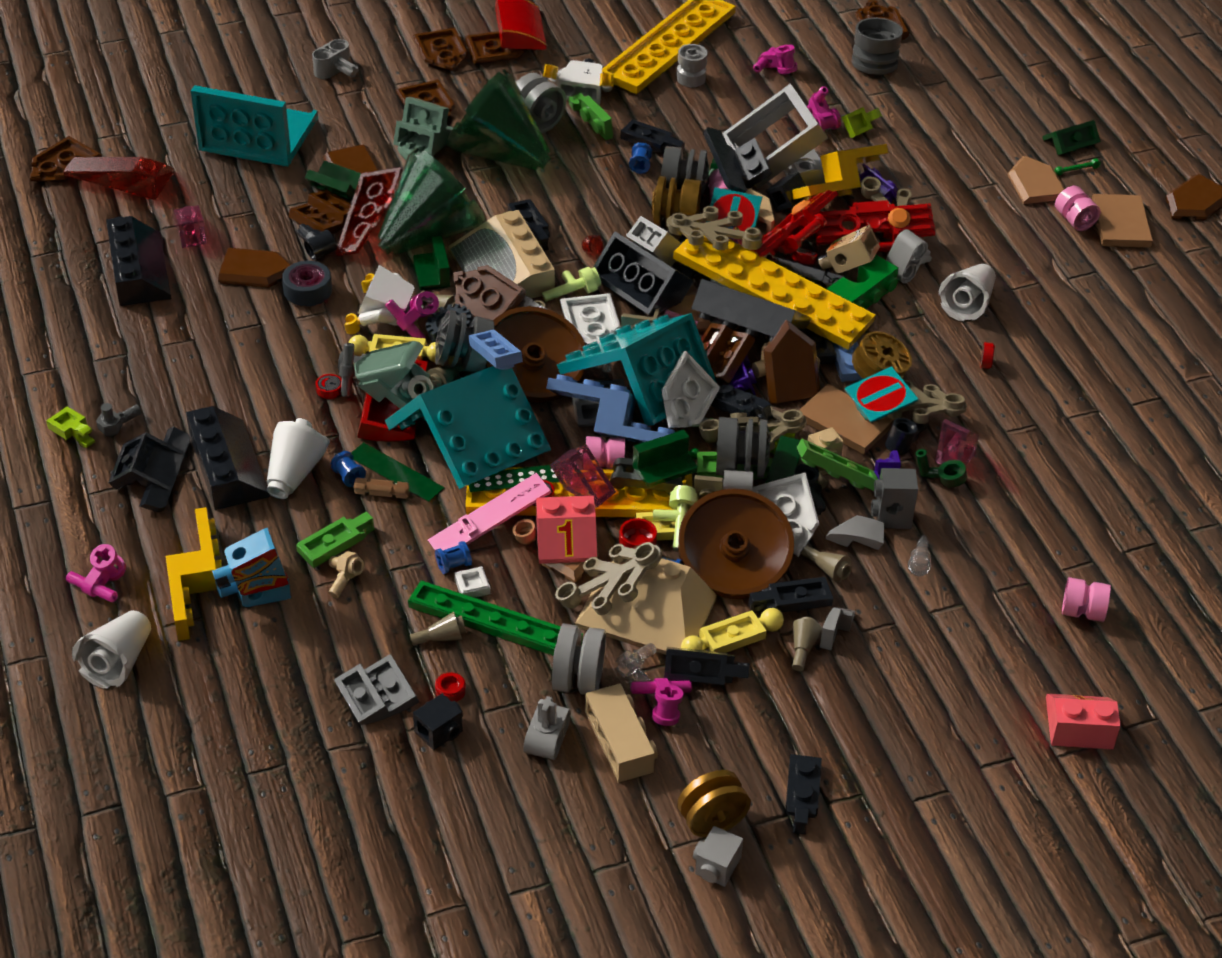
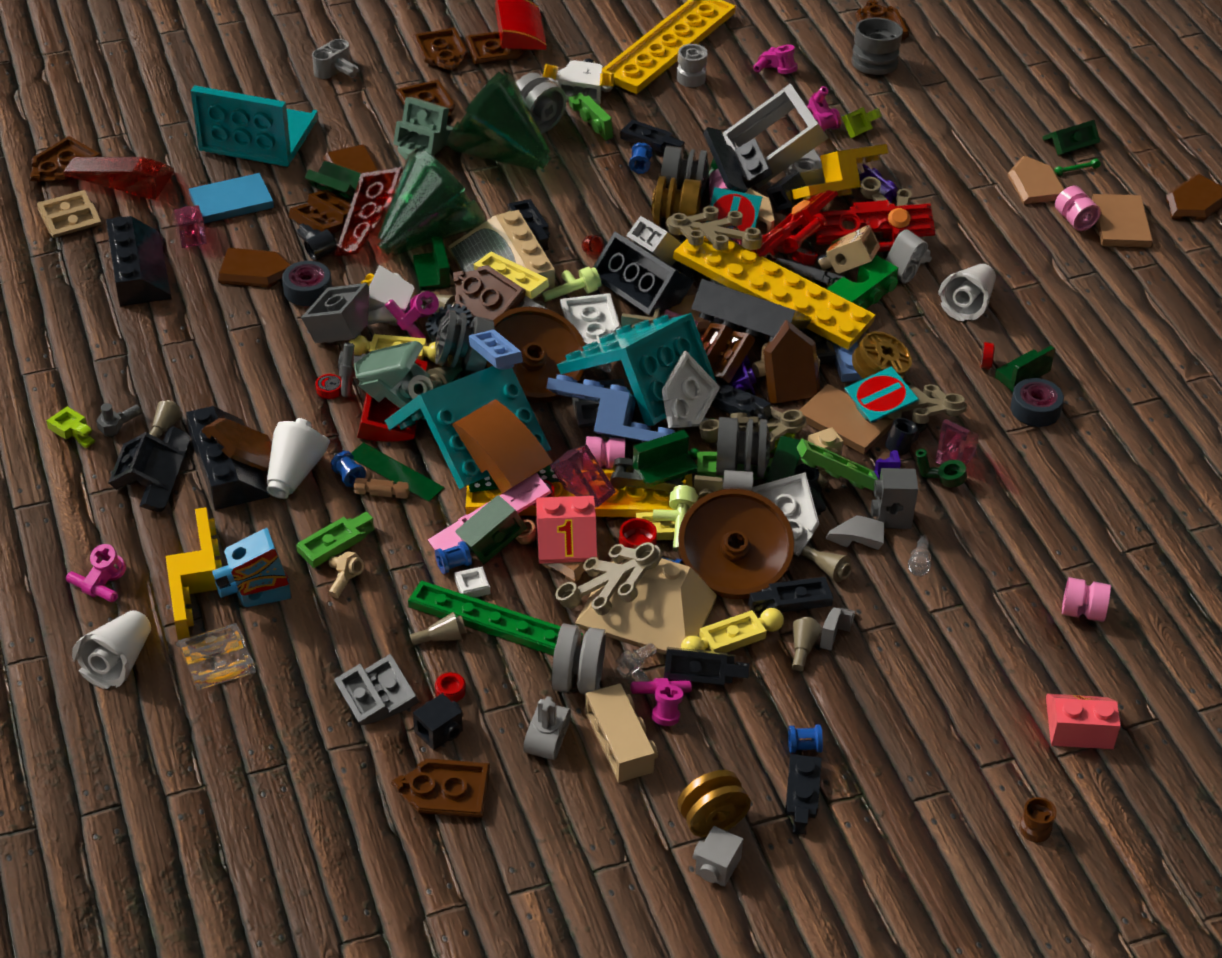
(68, 213): none -> tan slope
(165, 417): none -> dark tan cone
(216, 656): none -> clear slope
(231, 197): none -> dark azure tile
(241, 442): none -> reddish brown tile
(338, 313): none -> dark grey slope
(446, 787): none -> reddish brown tile
(491, 529): none -> dark green panel
(501, 445): none -> dark orange slope
(527, 279): none -> light yellow plate
(815, 743): none -> blue bush
(1030, 365): none -> dark green panel
(1037, 402): none -> black wheel
(1037, 819): none -> reddish brown wheel

